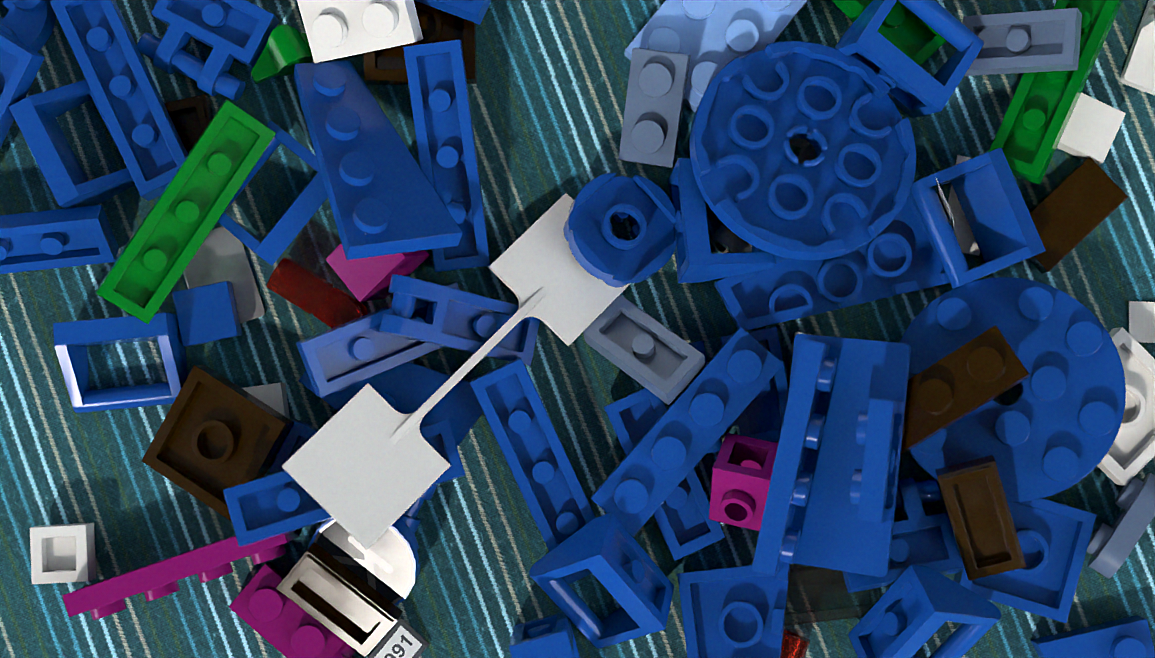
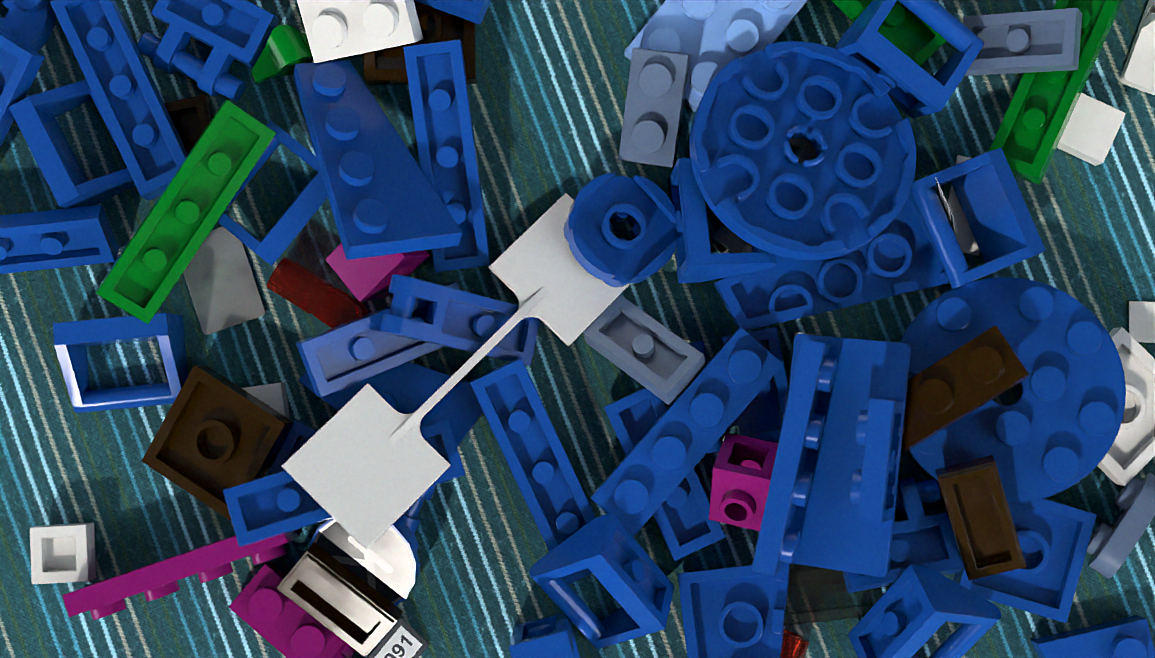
(207, 313): blue tile -> none
(1073, 211): dark brown tile -> none

